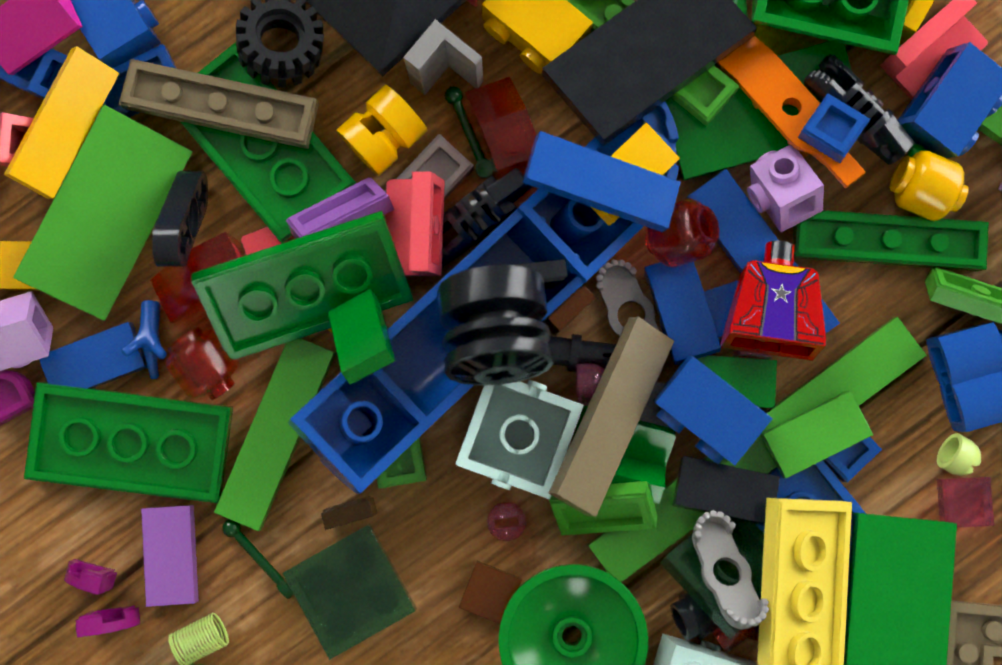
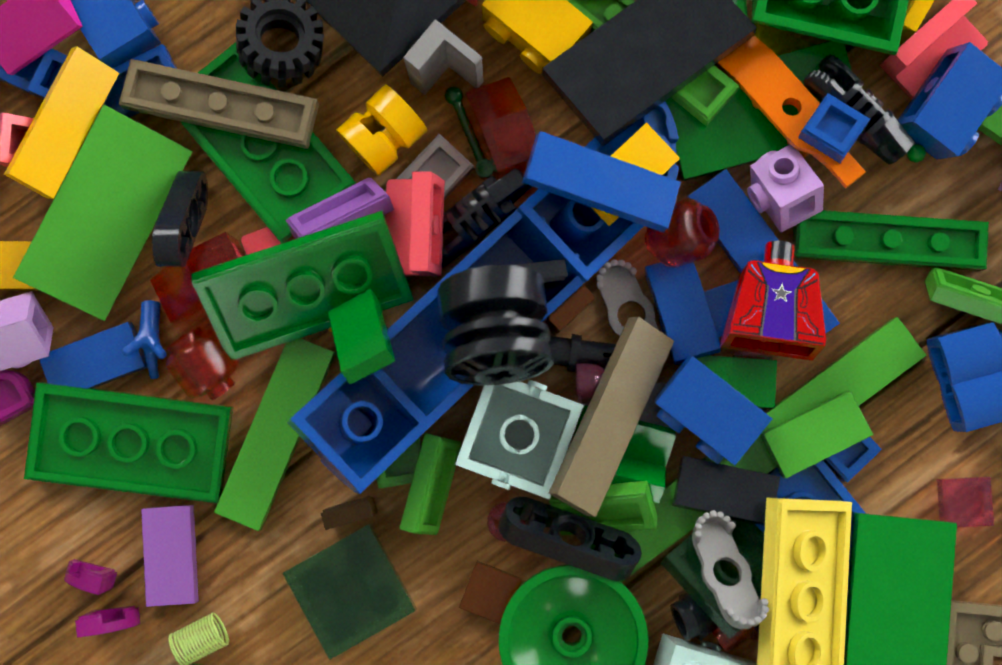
(233, 529): dark green hinge -> none
(430, 485): none -> bright green tile
(597, 561): none -> black beam
(929, 185): yellow head -> none
(958, 455): yellowish green hinge -> none

